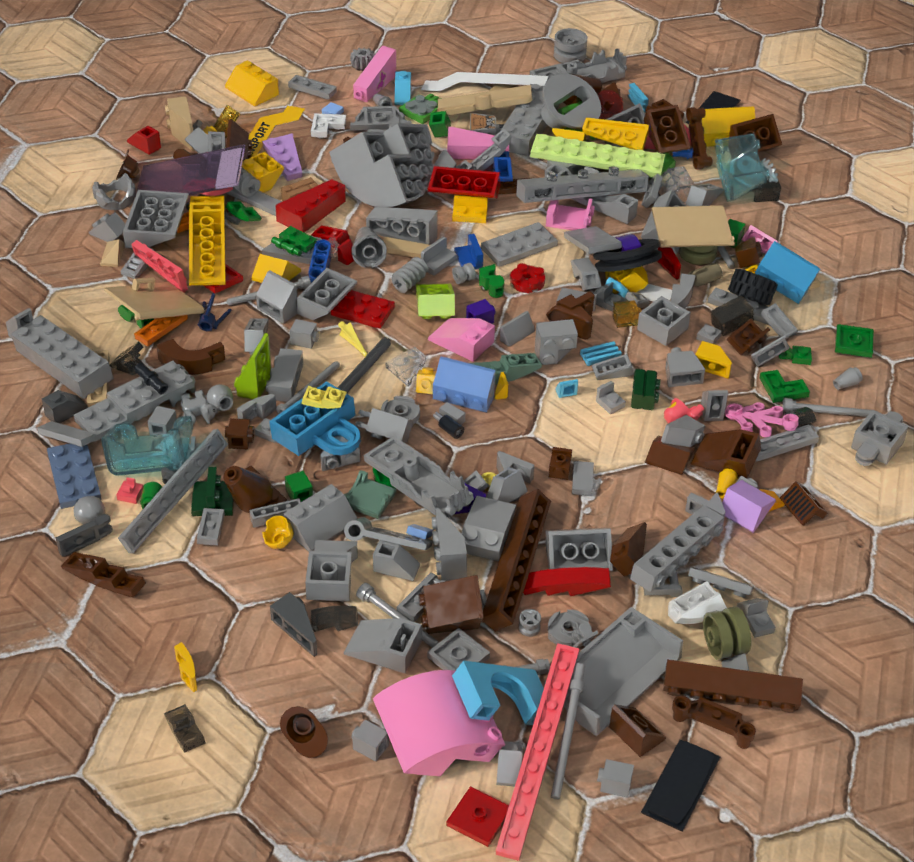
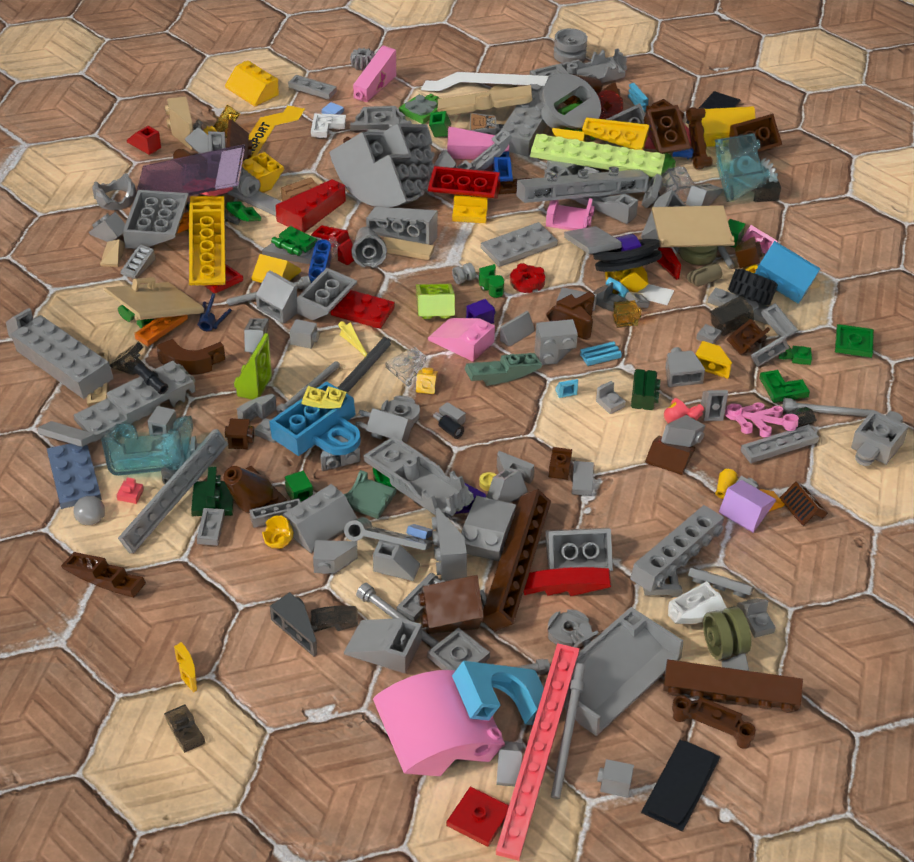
(62, 406): dark grey slope -> none
(84, 535): dark grey hinge -> none
(129, 167): reddish brown piece -> none
(149, 491): green brick -> none
(161, 265): coral wing -> none
(198, 406): light grey animal -> none
(220, 397): light grey piece -> none
(284, 152): lavender wing -> none
(285, 374): light grey brick -> none
(304, 731): reddish brown piece -> none
(328, 576): light grey slope -> none
(370, 740): light grey brick -> none
(381, 100): light grey cone -> none
(402, 87): medium azure slope -> none
(409, 274): light grey piece -> none
(438, 256): light grey panel -> none
(464, 384): medium blue slope -> none
(471, 253): blue panel -> none
(476, 481): light grey tile -> none
(502, 387): yellow slope -> none
(529, 622): light grey wheel -> none
(587, 272): light grey slope -> none
(621, 364): light grey slope -> none
(628, 548): reddish brown slope -> none
(635, 729): reddish brown slope -> none
(663, 320): light grey brick -> none
(682, 293): light grey slope -> none
(695, 502): light grey slope -> none
(728, 450): reddish brown slope -> none
(847, 379): light grey cone -> none

